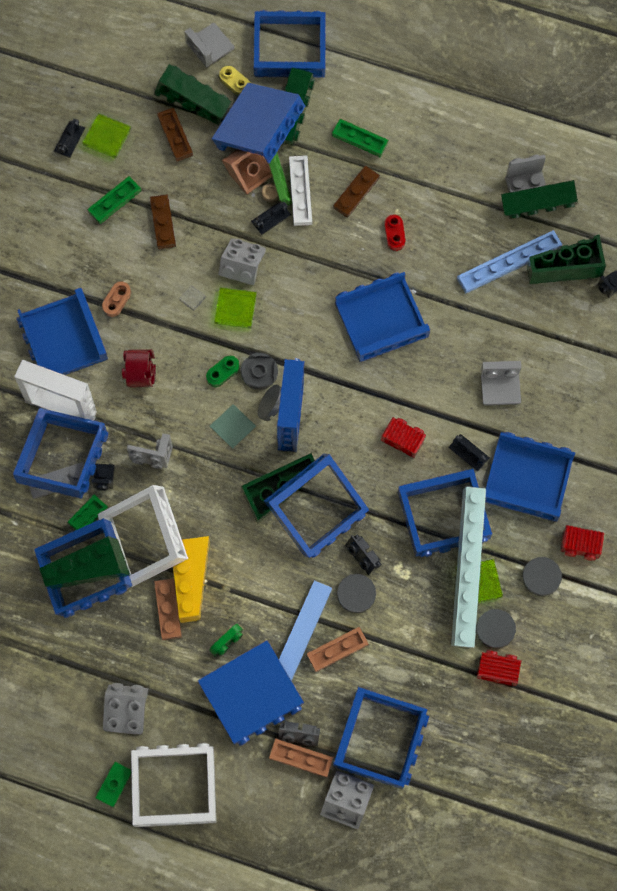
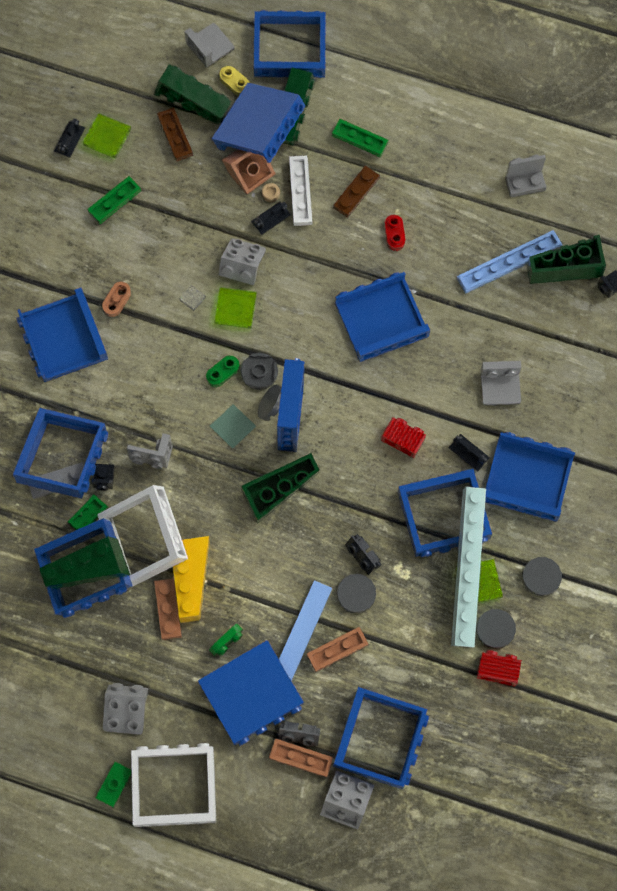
(54, 391): white window -> none
(139, 368): dark red brick -> none
(162, 221): reddish brown plate -> none
(280, 181): bright green tile -> none
(298, 481): blue window -> none
(539, 198): dark green wedge -> none
(582, 542): red brick -> none

